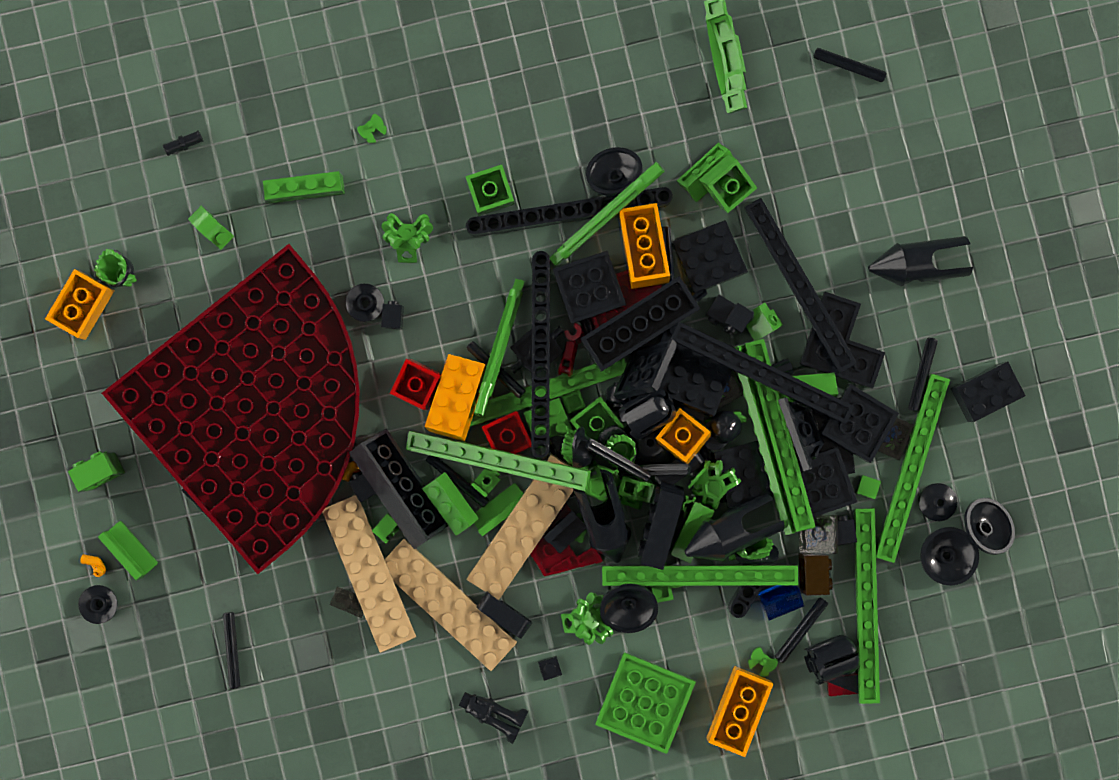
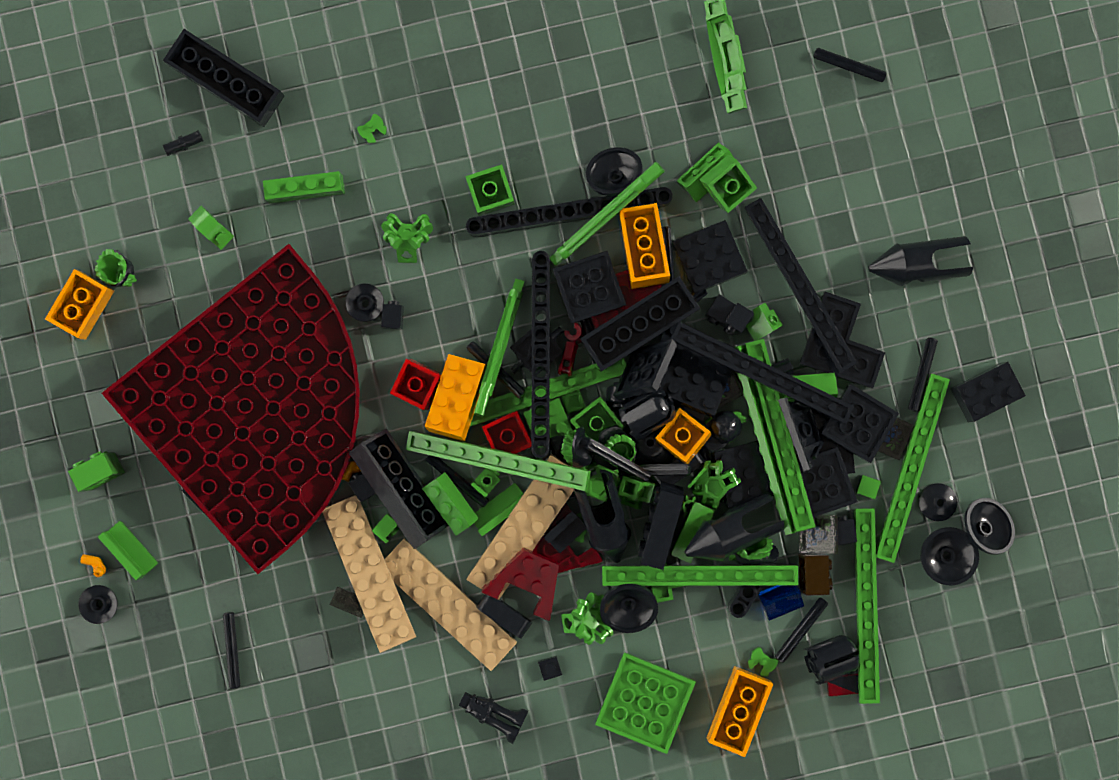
(223, 77): none -> black brick
(531, 573): none -> dark red wing

